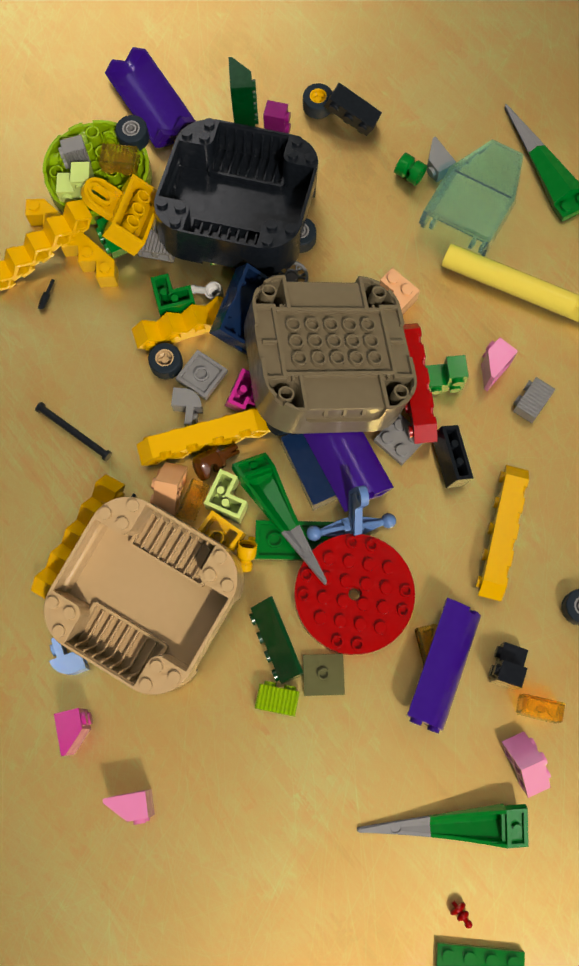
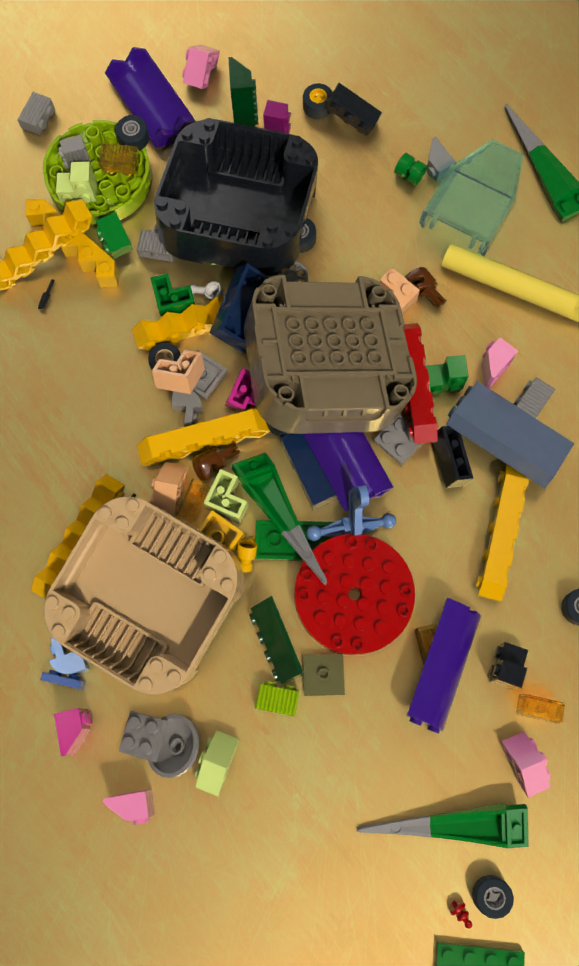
(36, 113): none -> light grey brick
(40, 408): black bar -> none
(55, 677): none -> blue plate
(128, 210): yellow brick -> none
(143, 736): none -> light grey plate
(172, 760): none -> light grey dish
(179, 375): none -> light nougat brick
(199, 65): none -> bright pink brick
(215, 762): none -> yellowish green brick
(428, 285): none -> reddish brown piece
(496, 904): none -> black wheel
(509, 434): none -> sand blue brick

